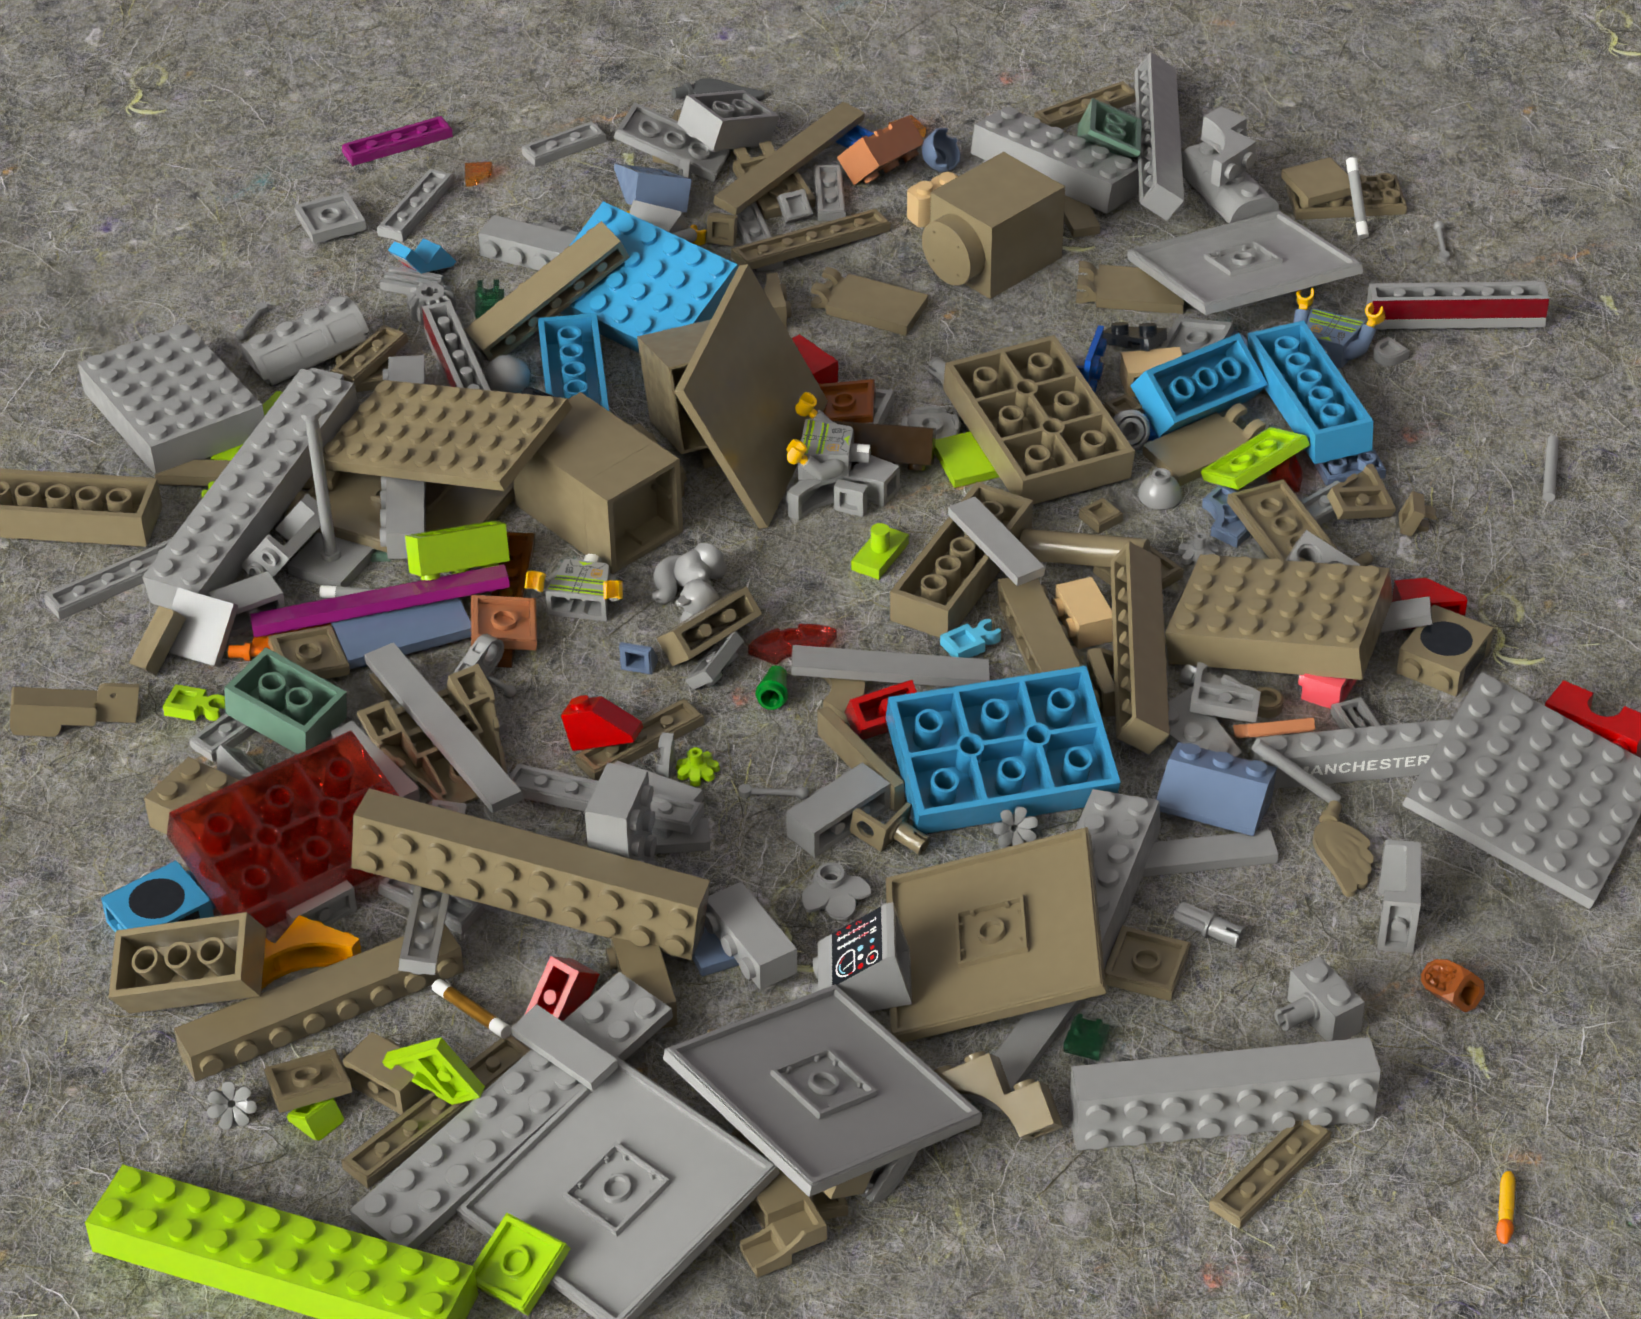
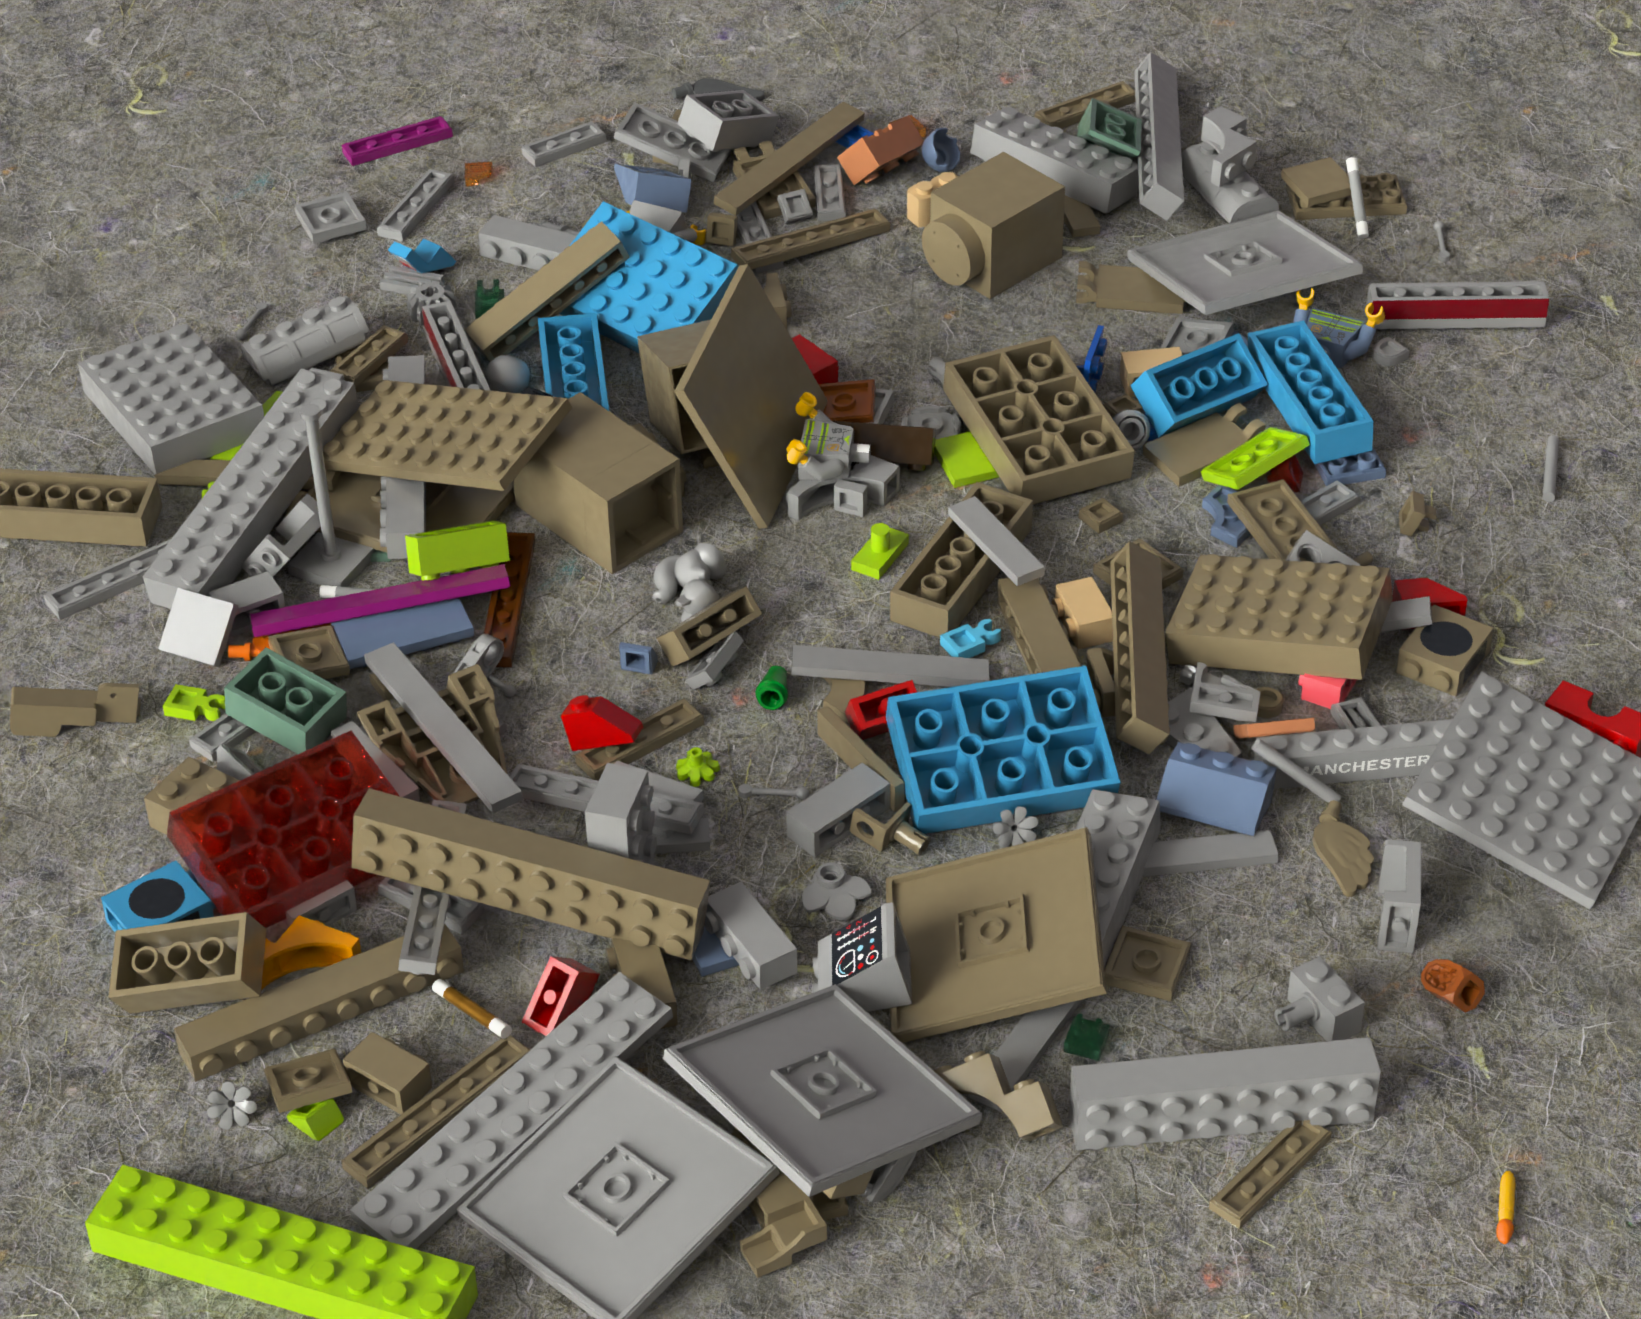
(157, 640): dark tan slope -> none
(437, 1070): lime wing -> none
(505, 618): nougat tile -> none
(518, 1263): lime tile -> none
(564, 1047): light grey tile -> none
(578, 588): light grey torso -> none
(667, 753): light grey tile -> none
(778, 644): clear red tile -> none
(869, 301): dark tan tile -> none
(1077, 547): dark tan brick -> none
(1145, 335): black wing -> none
(1160, 490): light grey brick -> none
(1193, 548): light grey plant -> none
(1209, 924): light grey axle -> none
(1361, 496): dark tan wing -> none

